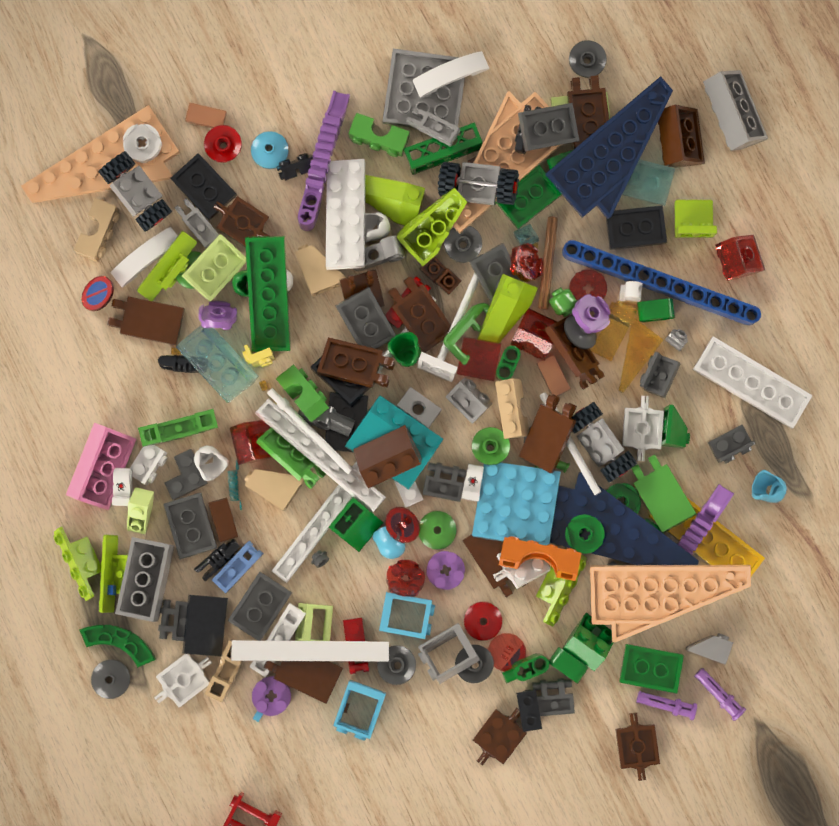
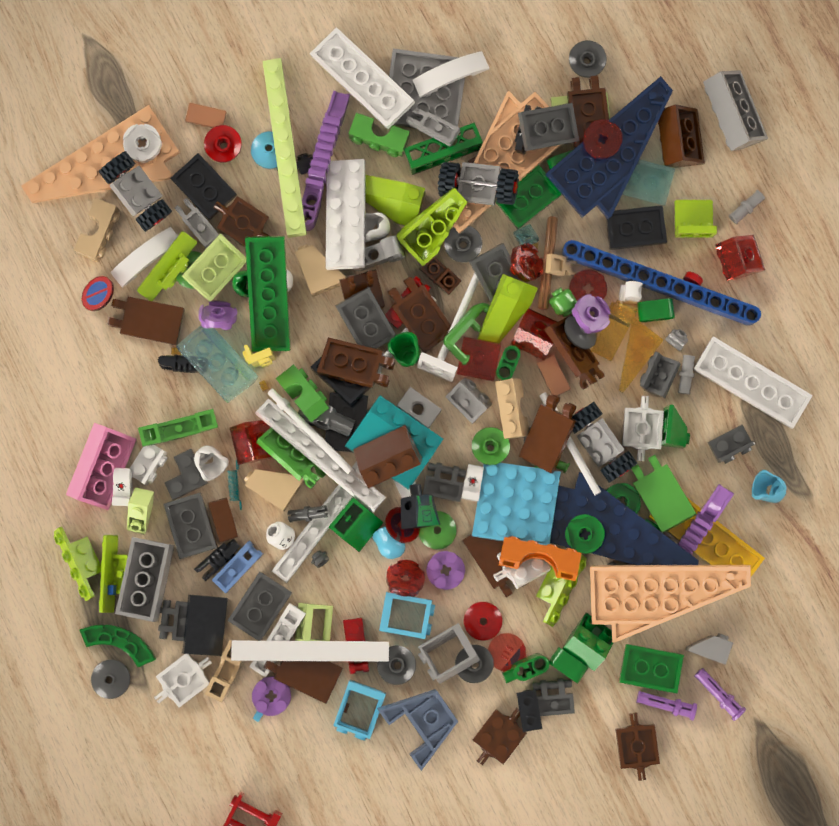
(280, 535): none -> white head
(284, 148): none -> yellowish green plate
(308, 513): none -> dark grey pin
(362, 78): none -> white plate
(418, 509): none -> black torso
(429, 717): none -> sand blue wing
(558, 265): none -> tan plate
(596, 148): none -> clear red plate
(686, 374): none -> light grey pin
(693, 278): none -> red tile
(747, 207): none -> light grey pin

